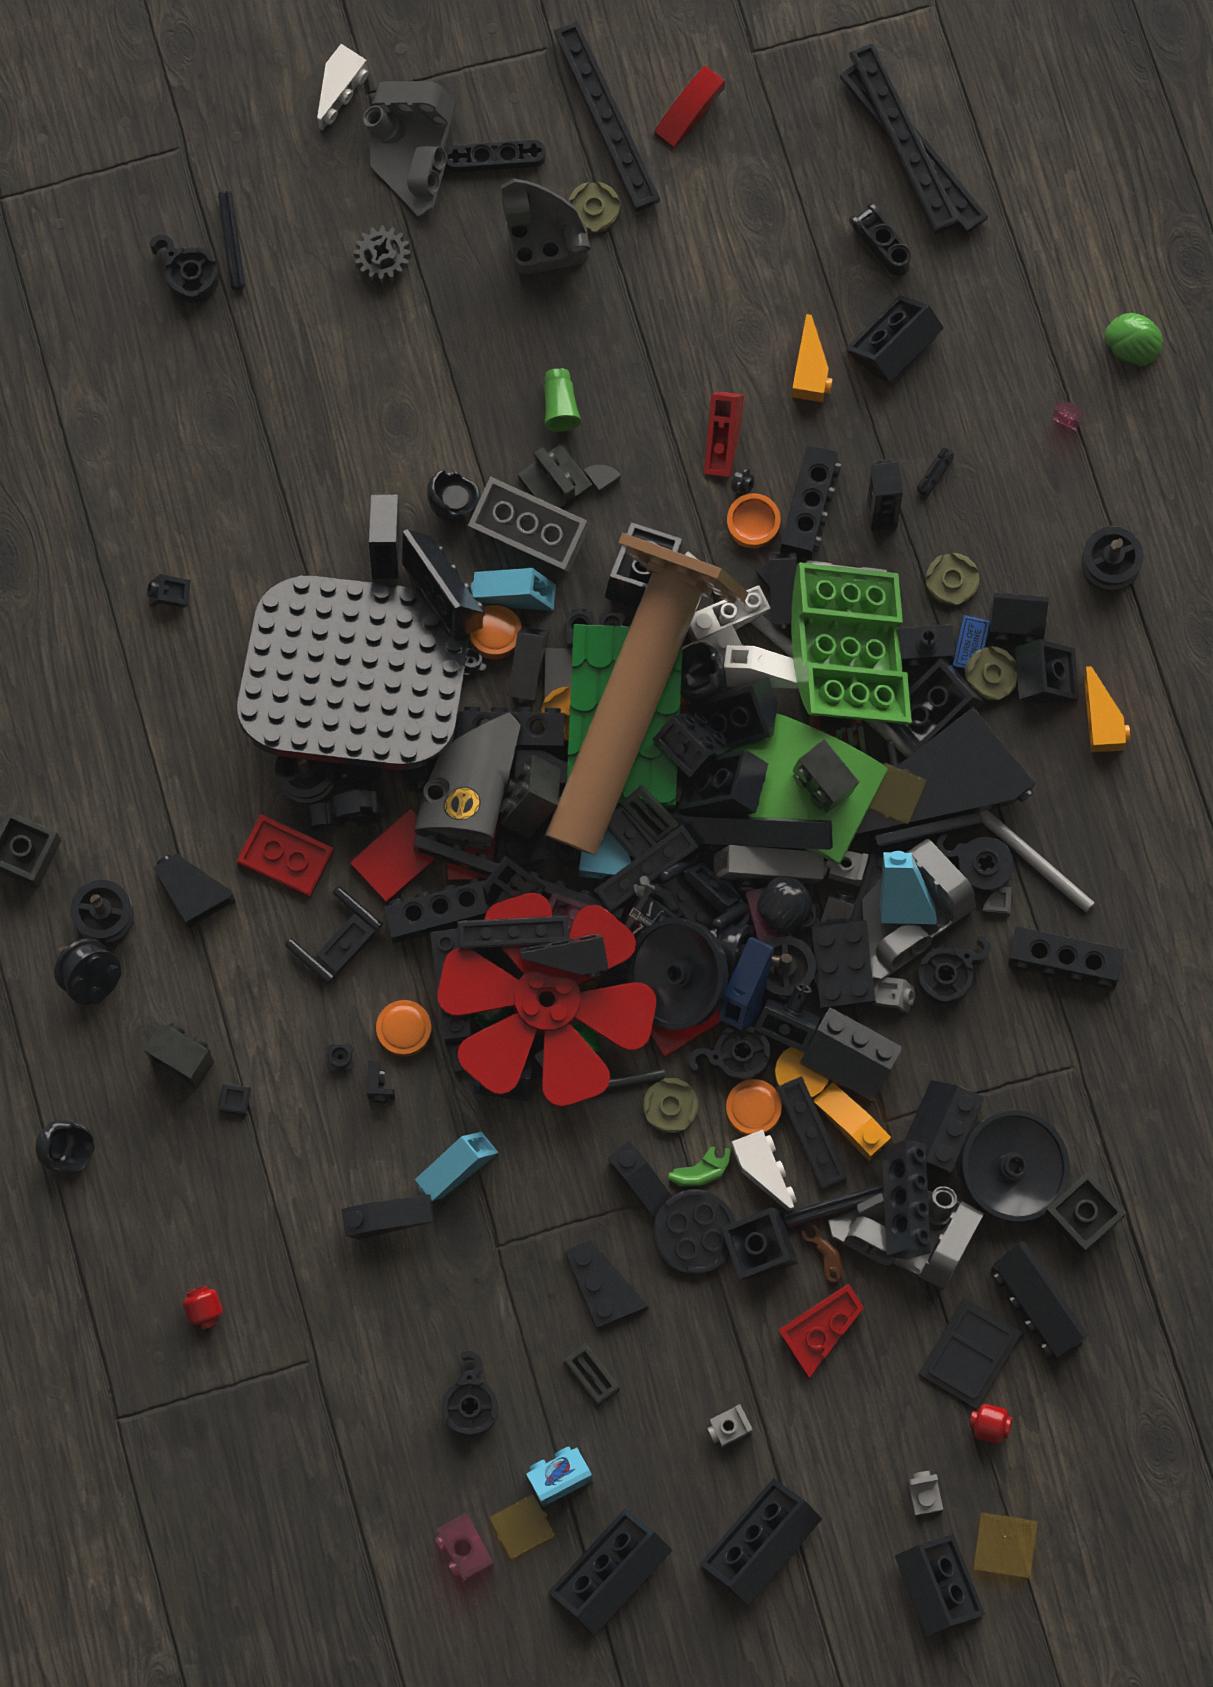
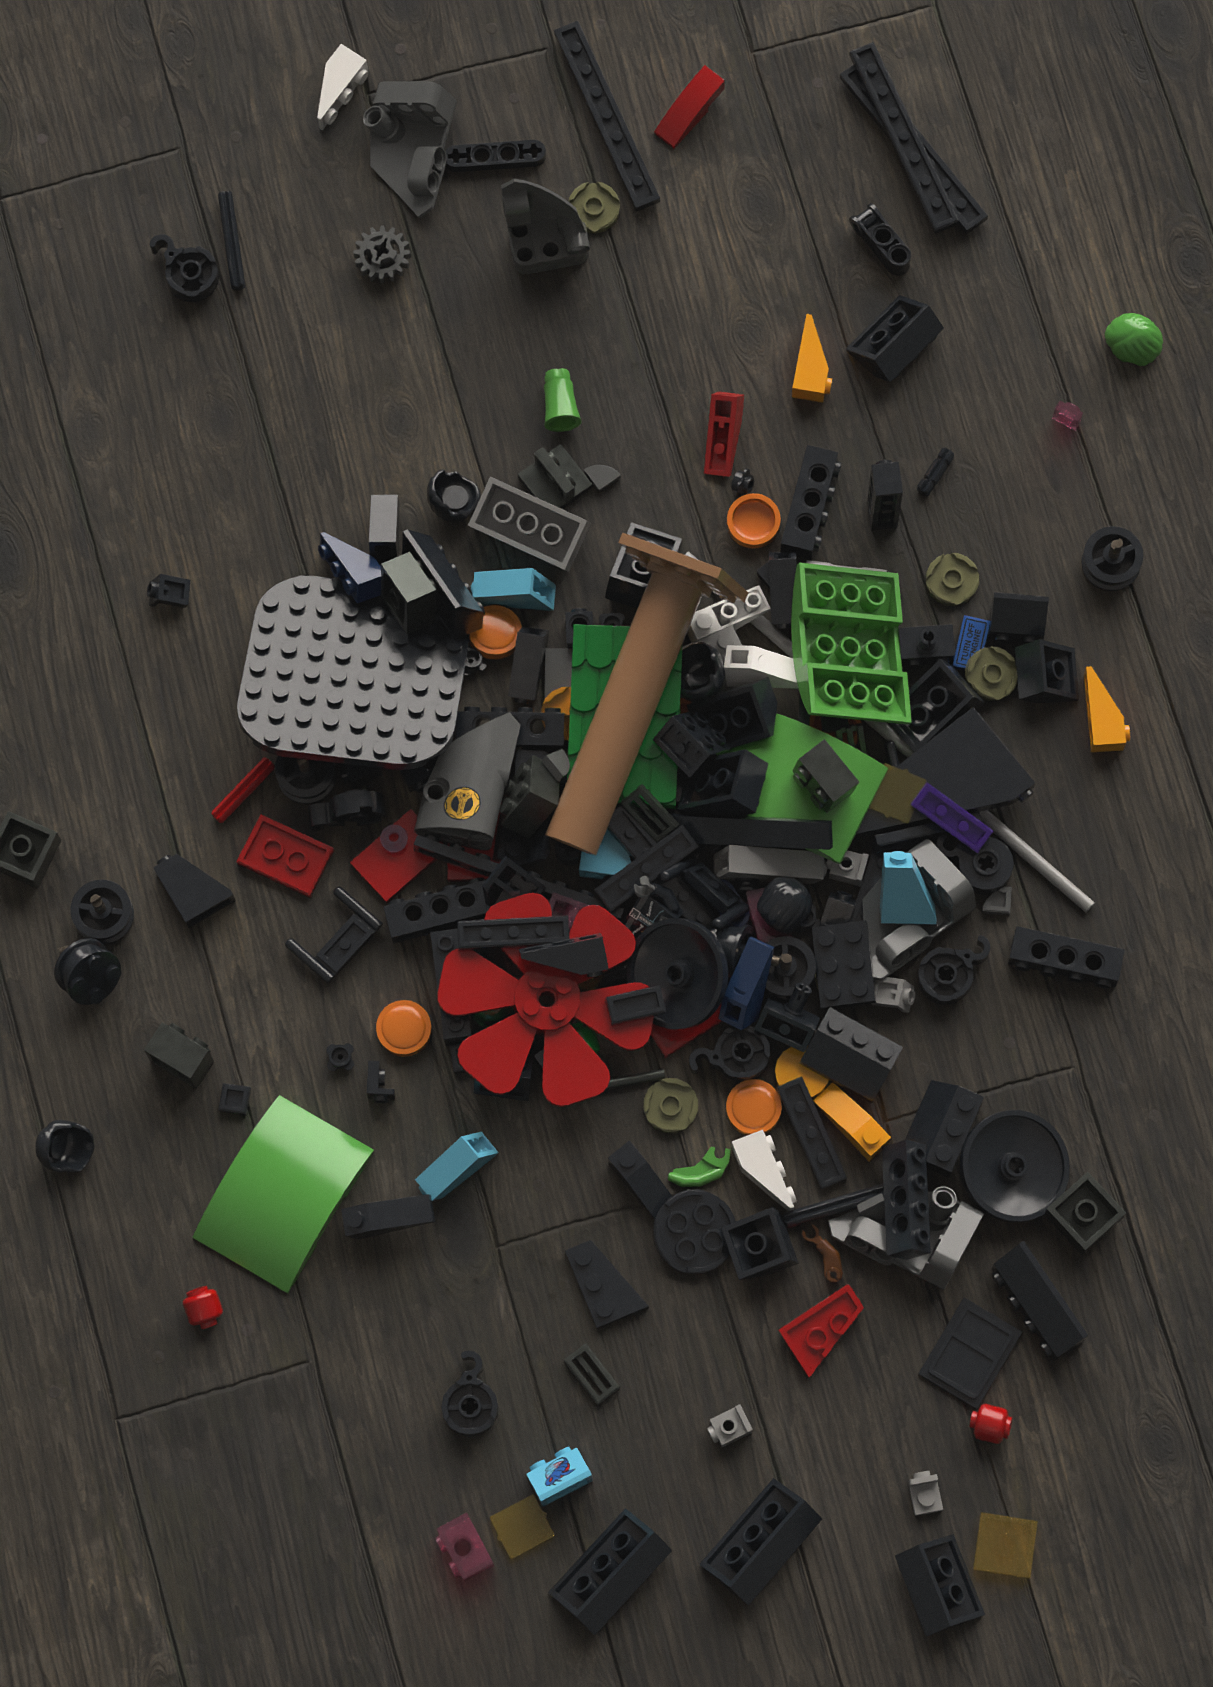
(243, 790): none -> red axle
(281, 1193): none -> bright green slope
(354, 568): none -> dark blue slope
(397, 845): none -> plate
(409, 592): none -> pearl dark grey brick
(557, 764): none -> dark grey tile
(635, 1005): none -> black tile
(951, 817): none -> dark purple tile

